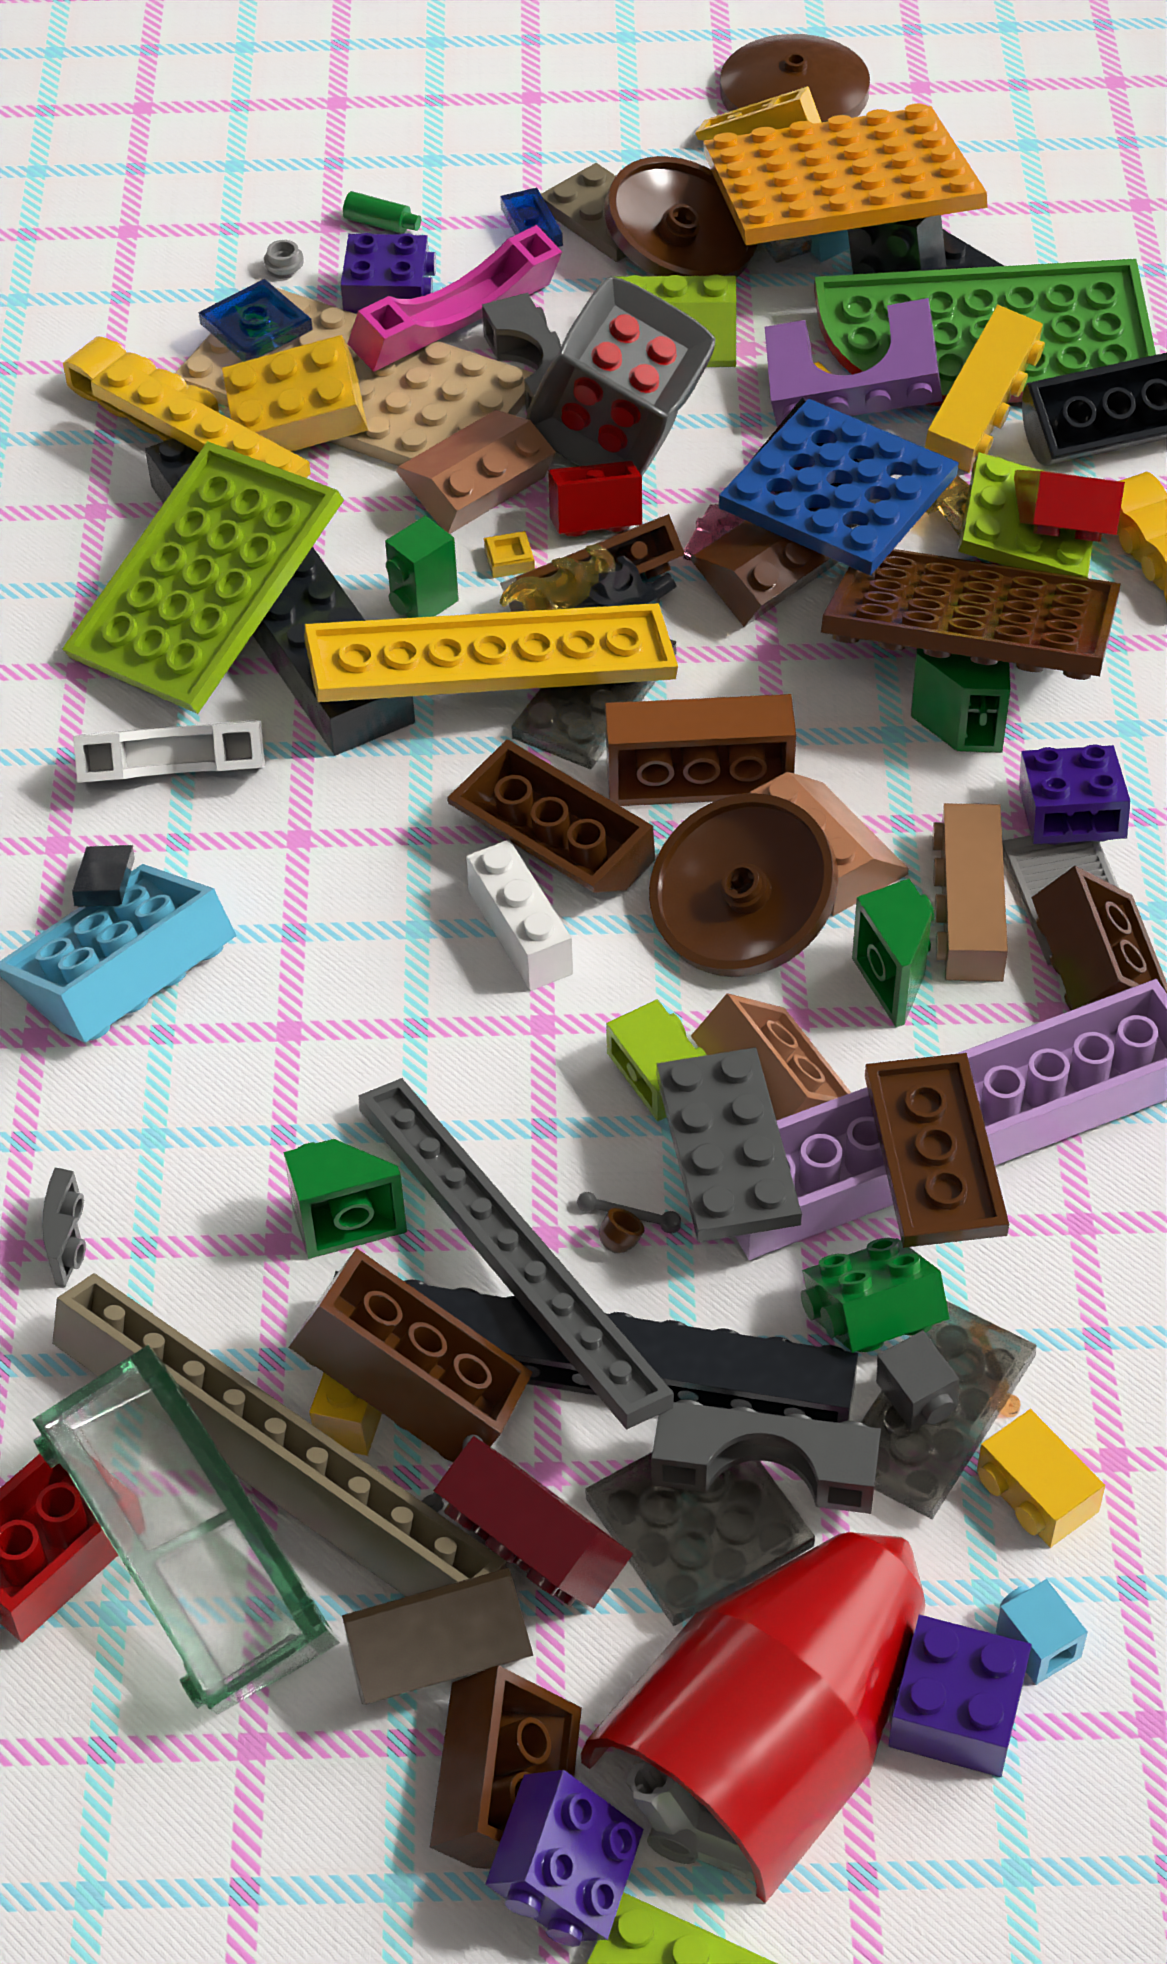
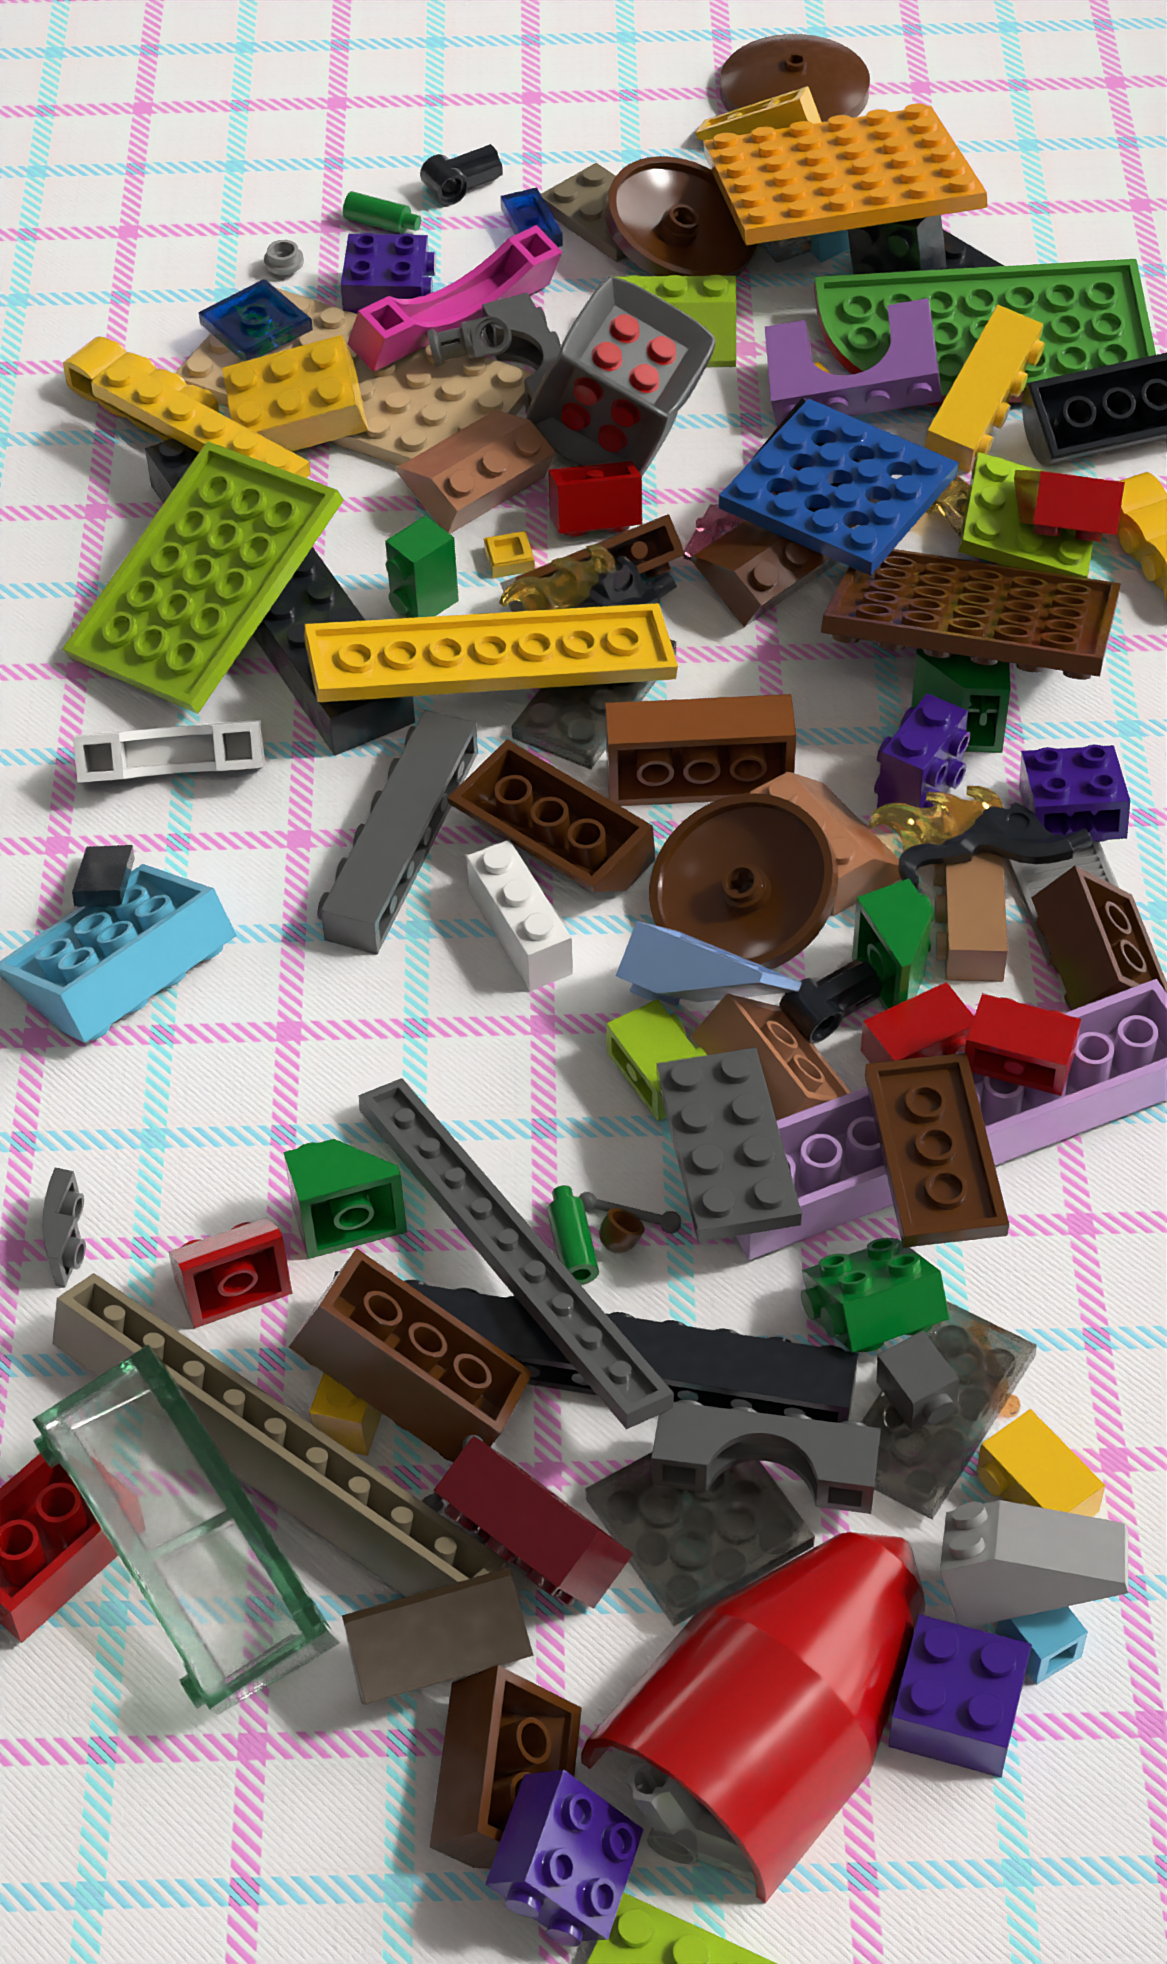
(231, 1271): none -> red slope
(398, 832): none -> dark grey brick
(453, 177): none -> black piece
(468, 340): none -> dark grey connector
(572, 1235): none -> green cylinder
(678, 966): none -> light blue slope
(823, 1004): none -> black piece
(918, 1028): none -> red brick
(923, 754): none -> dark purple brick
(961, 828): none -> black piece
(1022, 1044): none -> red brick
(1028, 1560): none -> light grey slope

